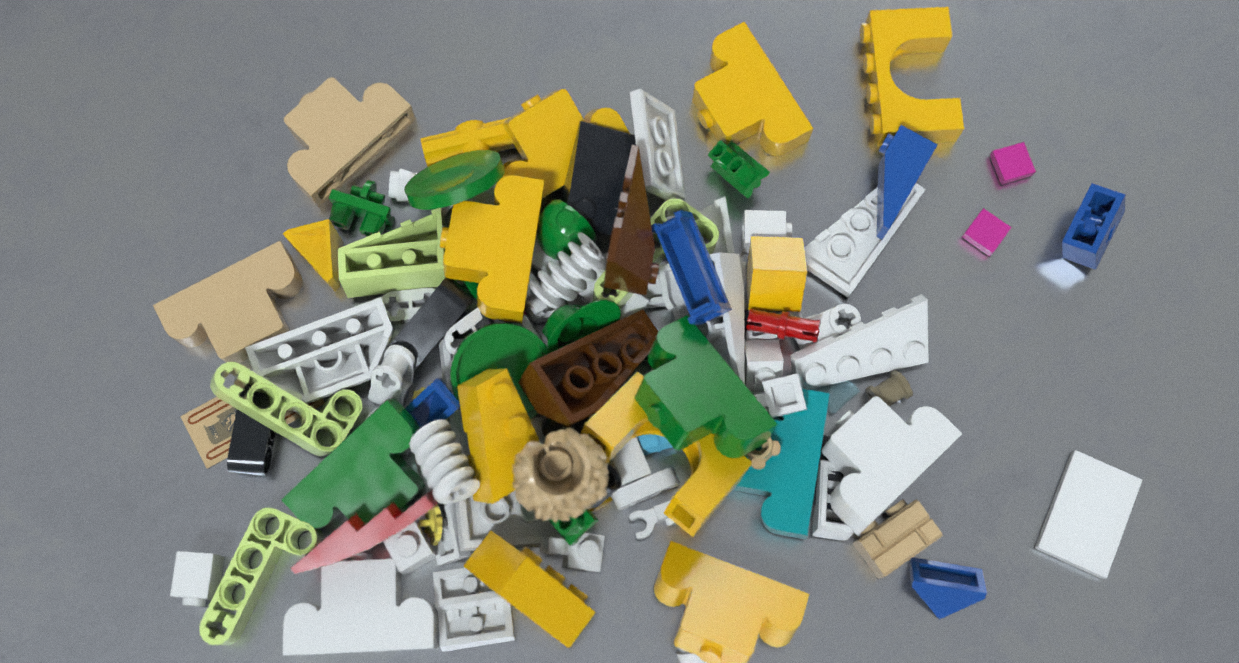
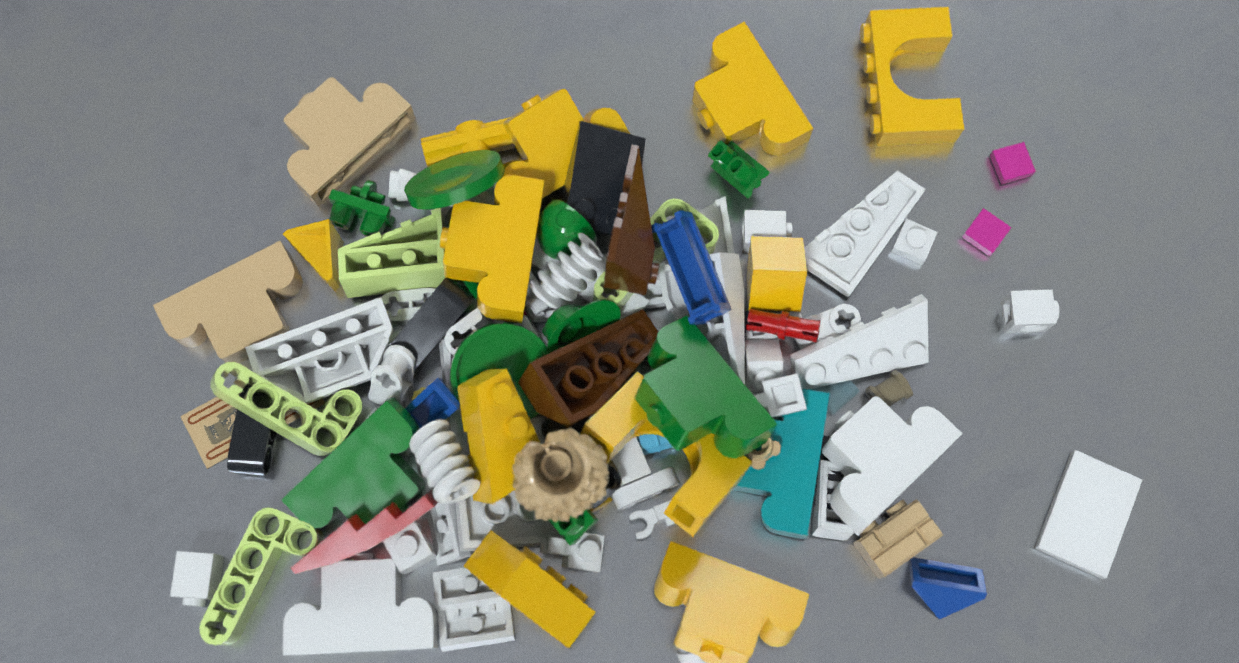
(433, 525): light yellow plant -> none
(658, 146): white tile -> none
(898, 172): blue slope -> none
(914, 241): none -> white plate
(1029, 311): none -> white brick
(1093, 226): blue brick -> none

